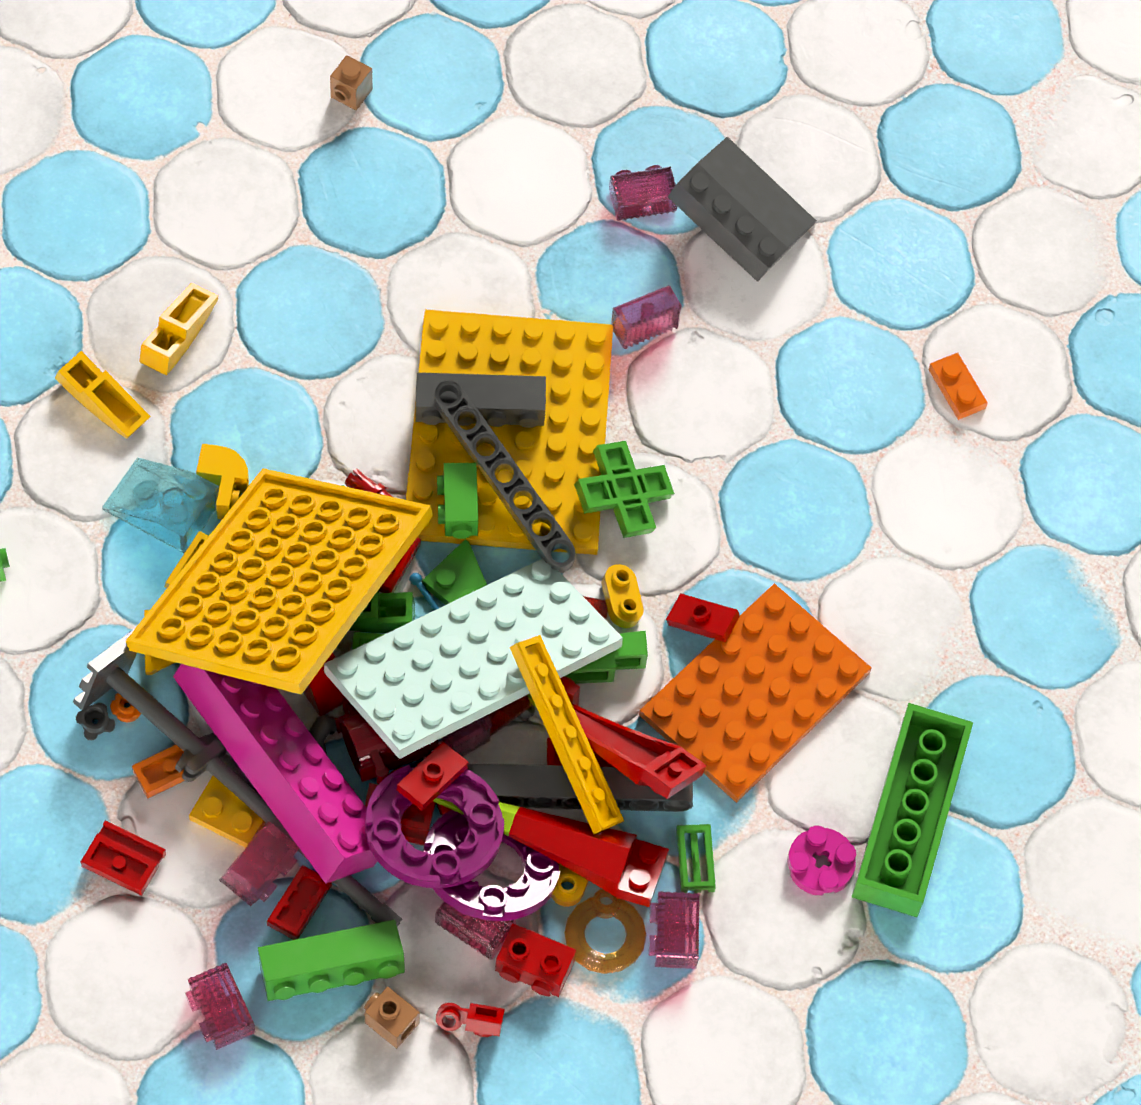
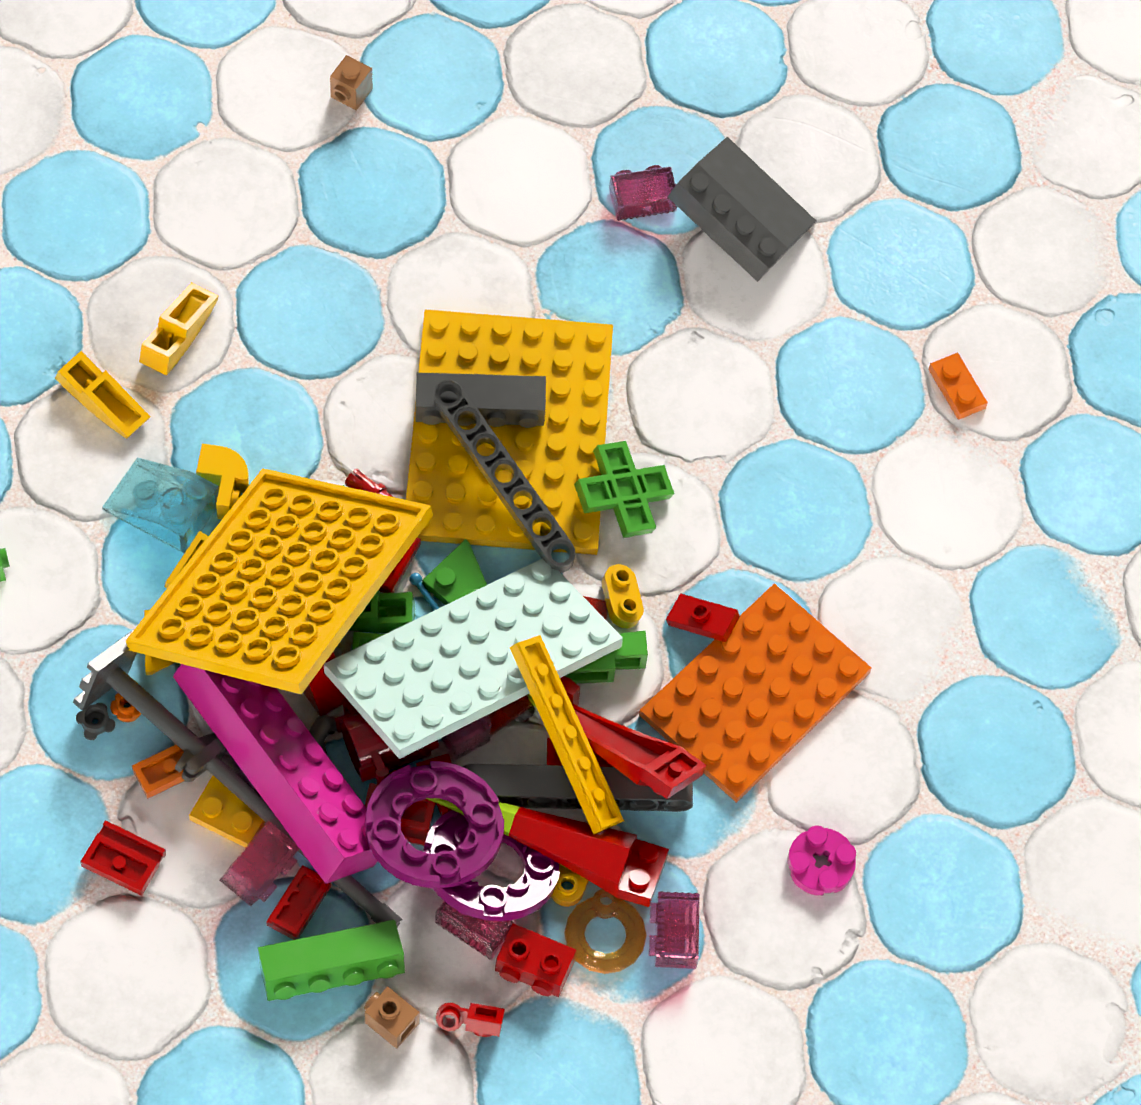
(220, 1006): clear pink brick -> none
(432, 776): red plate -> none
(460, 500): bright green brick -> none
(646, 317): clear pink brick -> none
(697, 885): bright green tile -> none
(912, 810): bright green brick -> none

